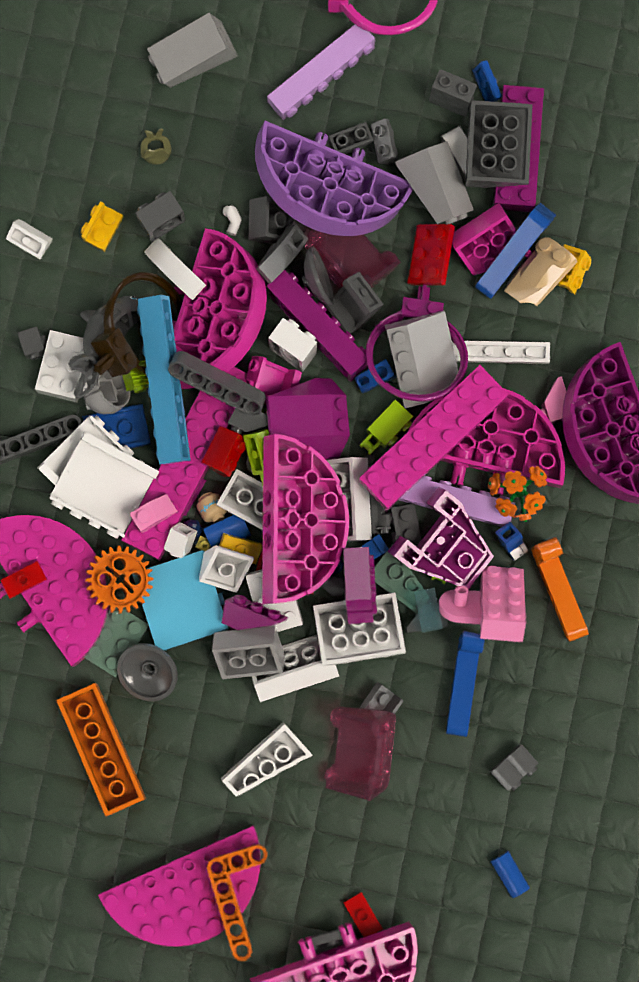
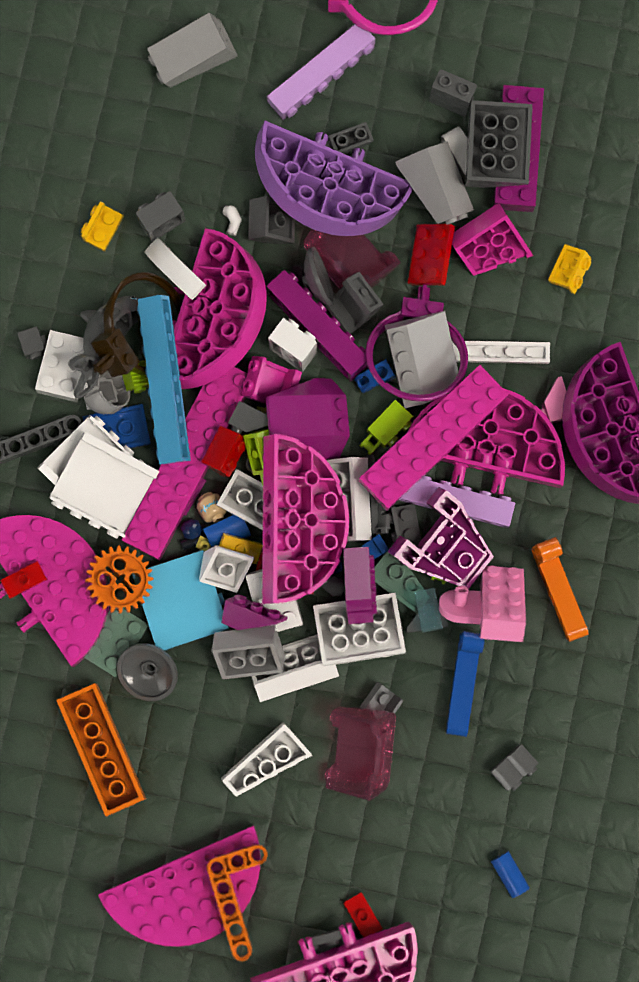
(28, 238): white slope -> none
(153, 513): bright pink slope -> none
(159, 155): olive piece -> none
(180, 540): white brick -> none
(229, 388): dark grey beam -> none
(283, 251): dark grey slope -> none
(384, 142): dark grey bracket -> none
(487, 82): blue plate -> none
(513, 543): blue leg -> none
(515, 250): beam -> none
(517, 487): orange plant -> none
(540, 272): tan slope -> none

